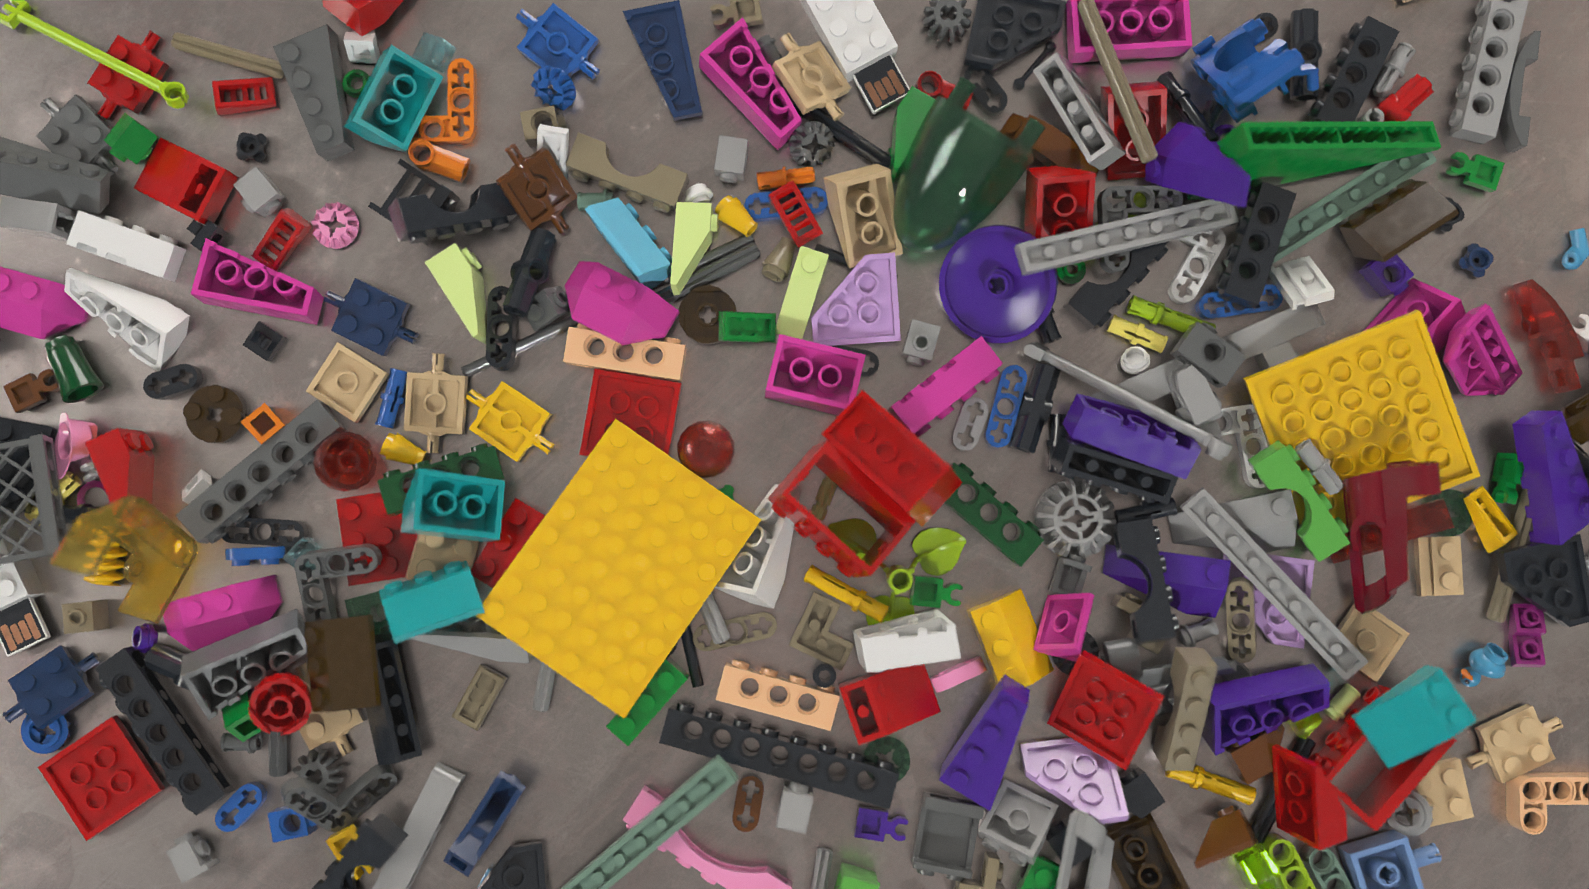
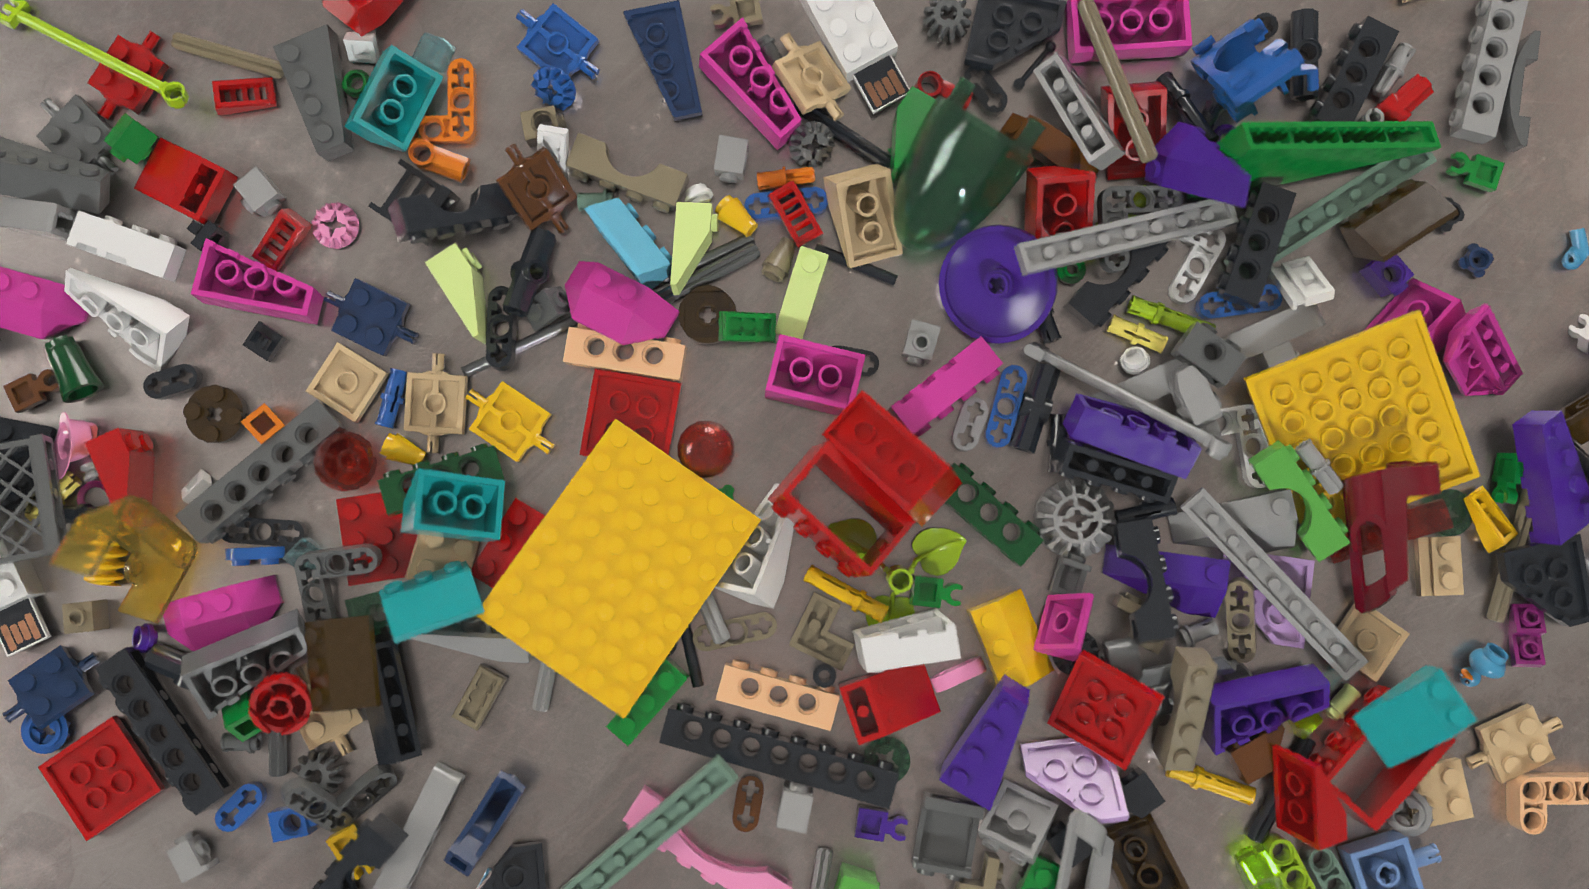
(244, 142): black plate -> none
(823, 498): axle -> none
(862, 305): lavender plate -> none
(1226, 836): reddish brown slope -> none
(1559, 342): clear red slope -> none

